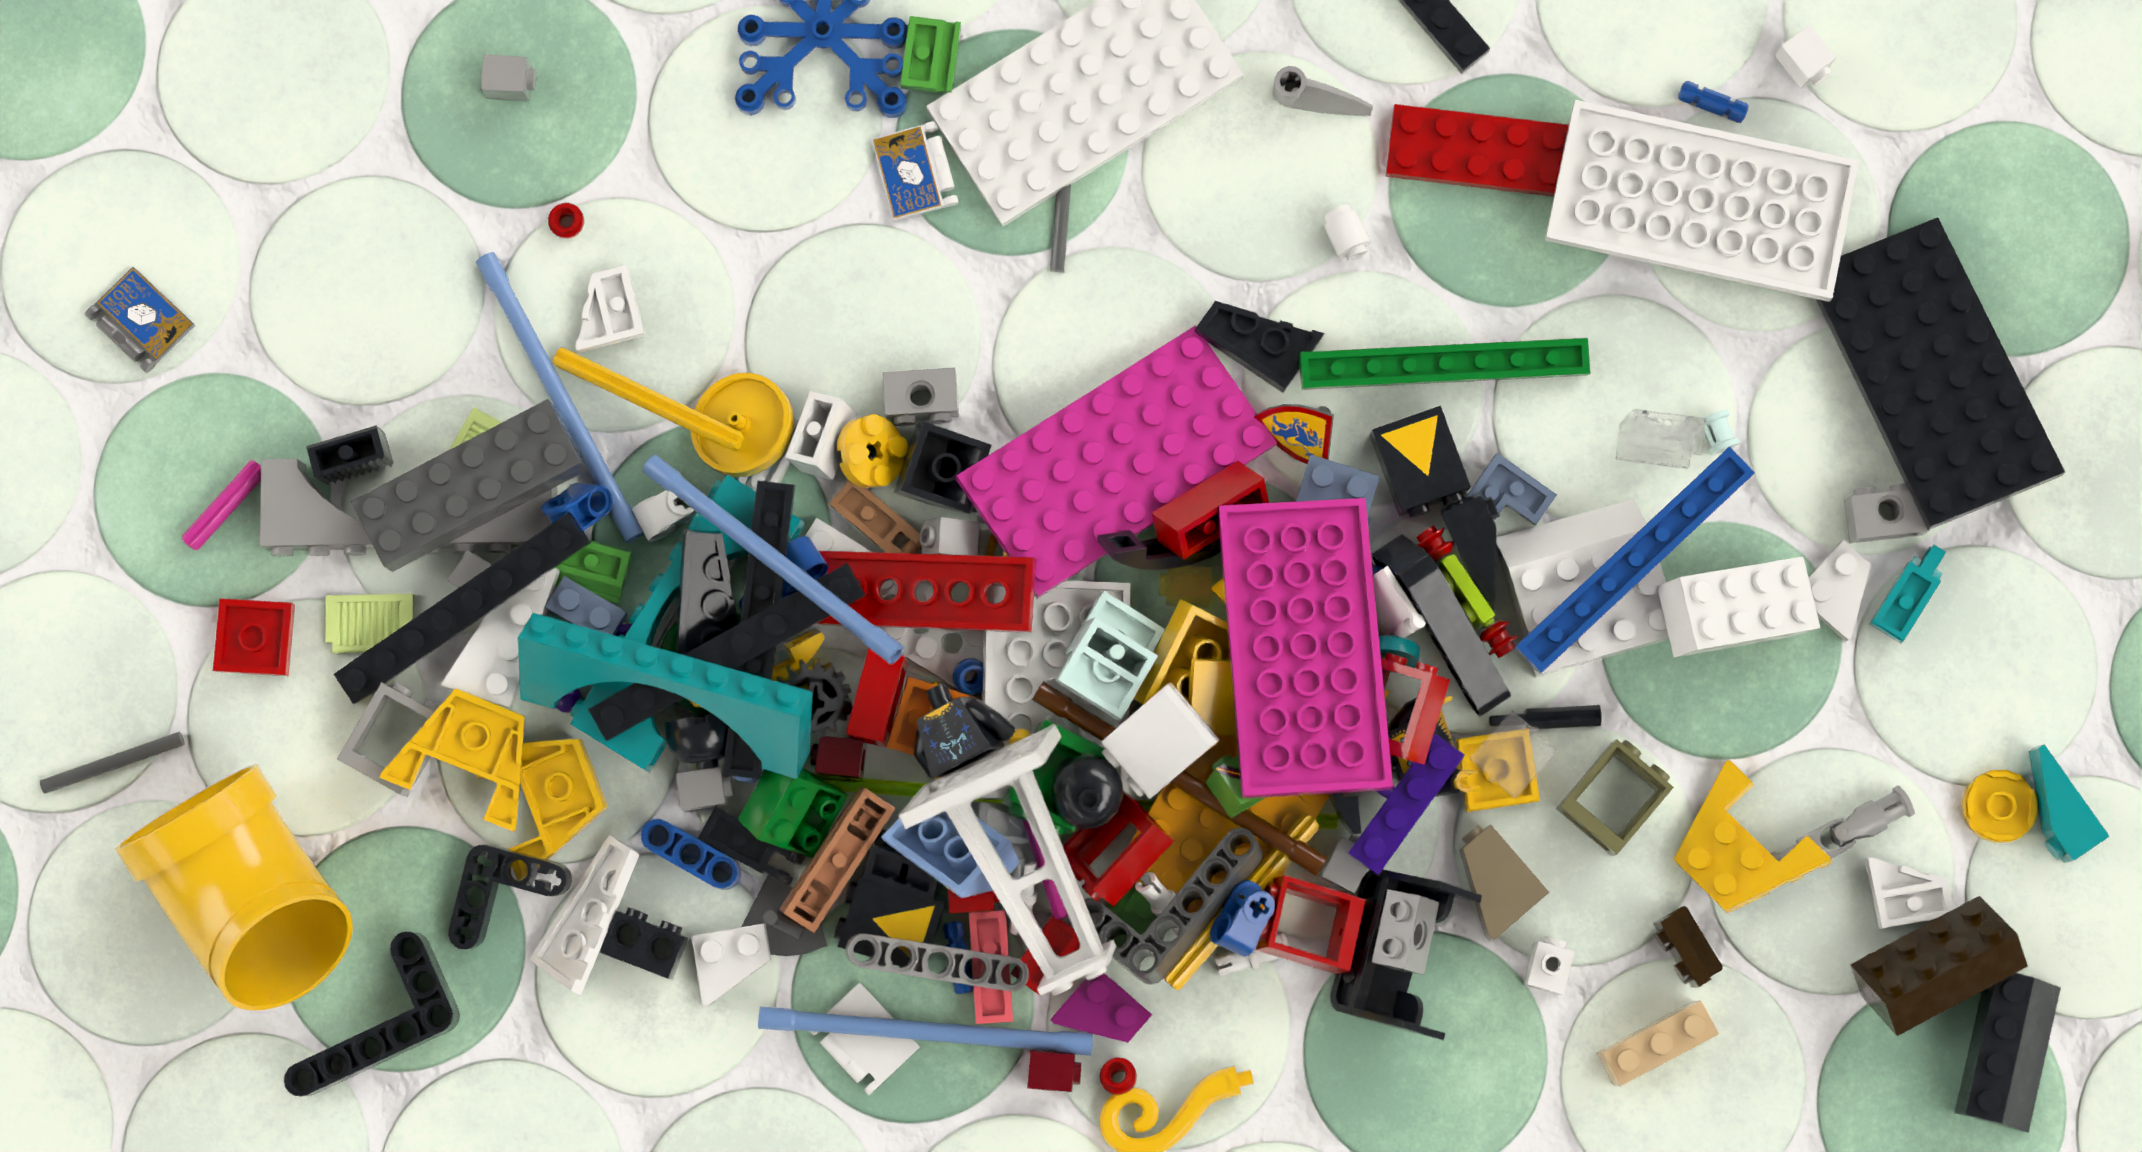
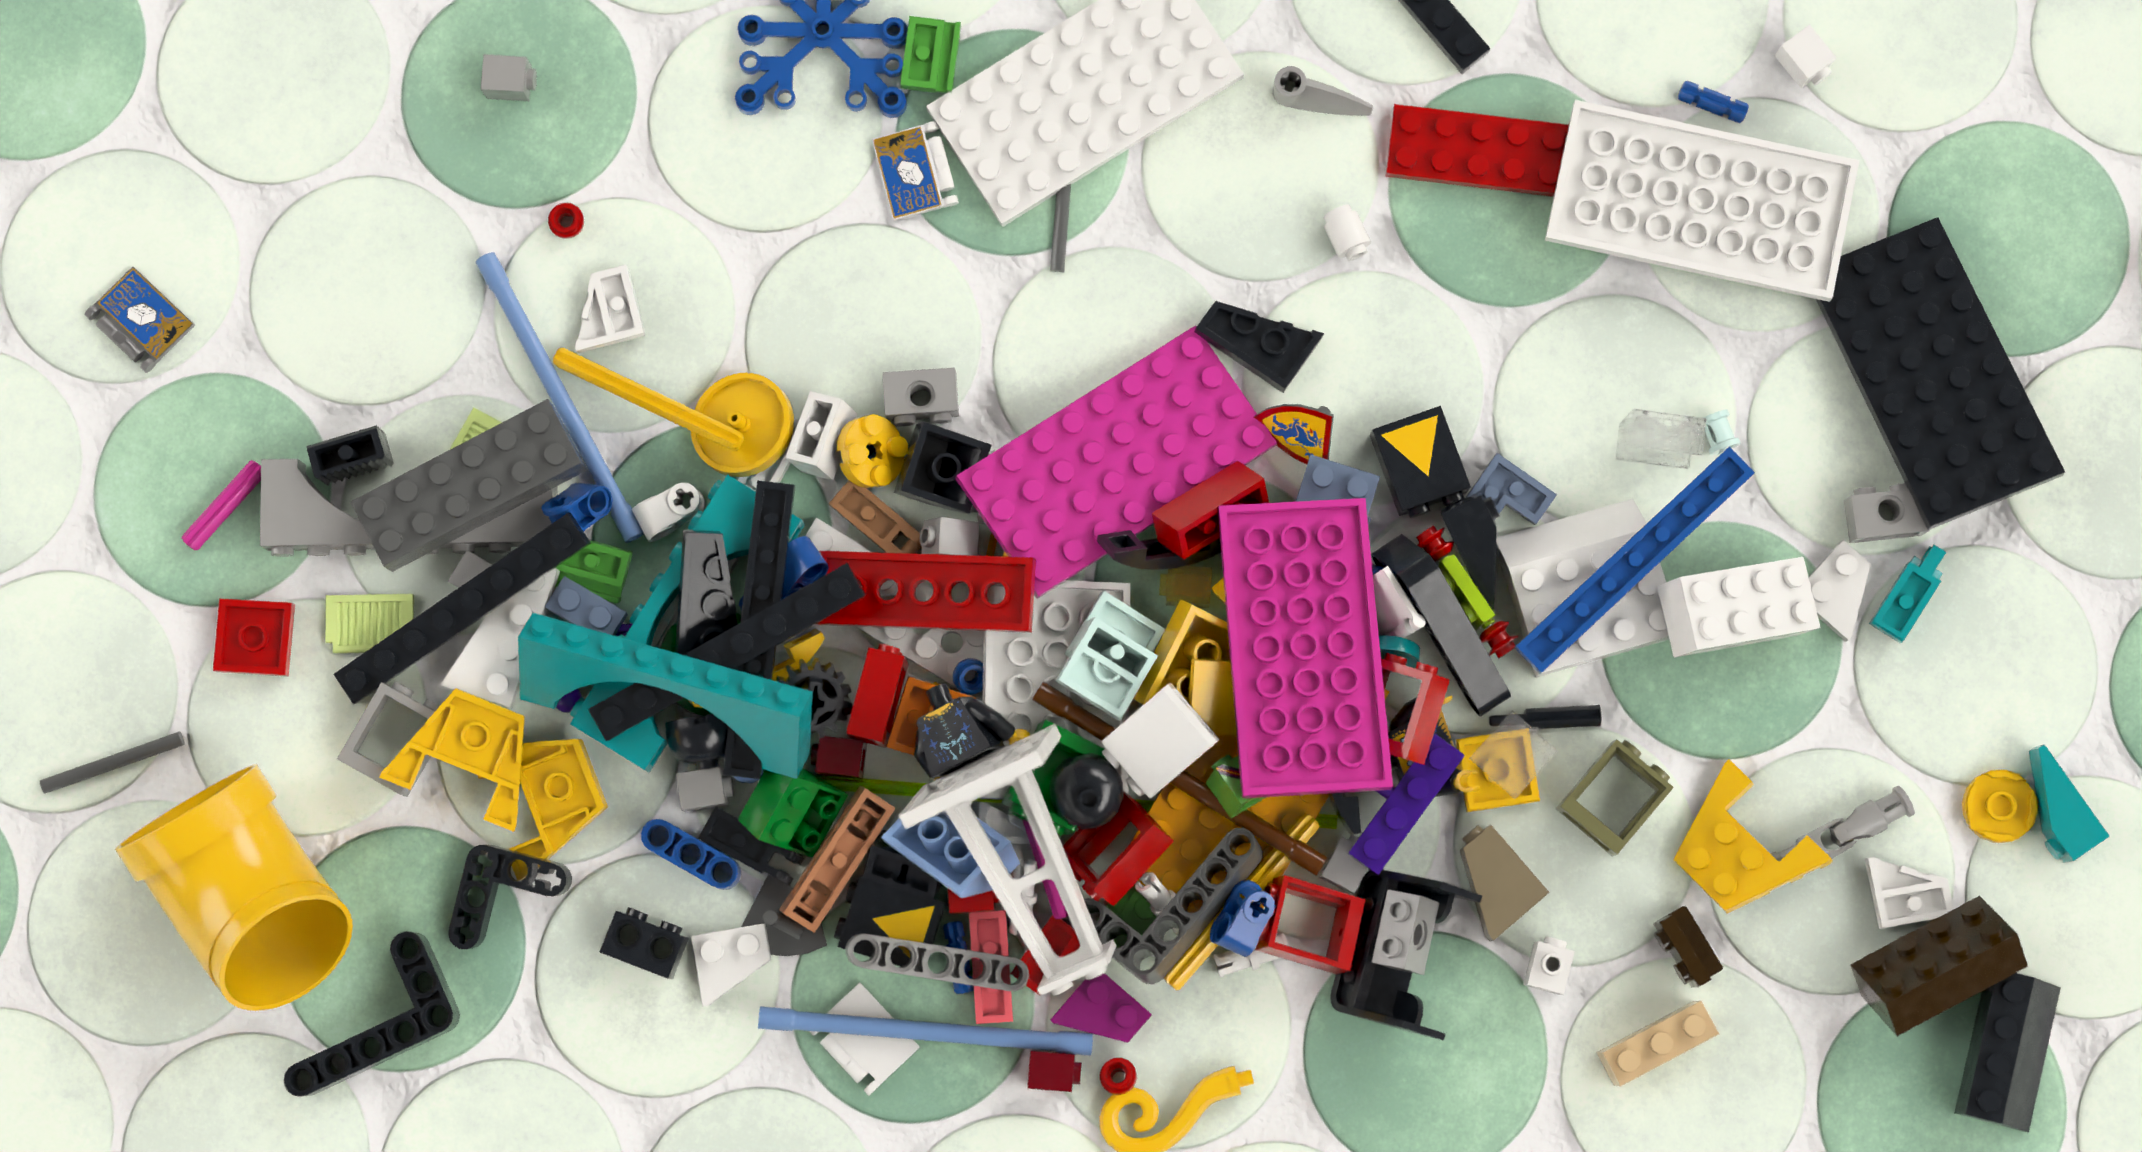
(581, 925): white wing -> none
(871, 635): medium blue piece -> none
(1444, 363): green plate -> none

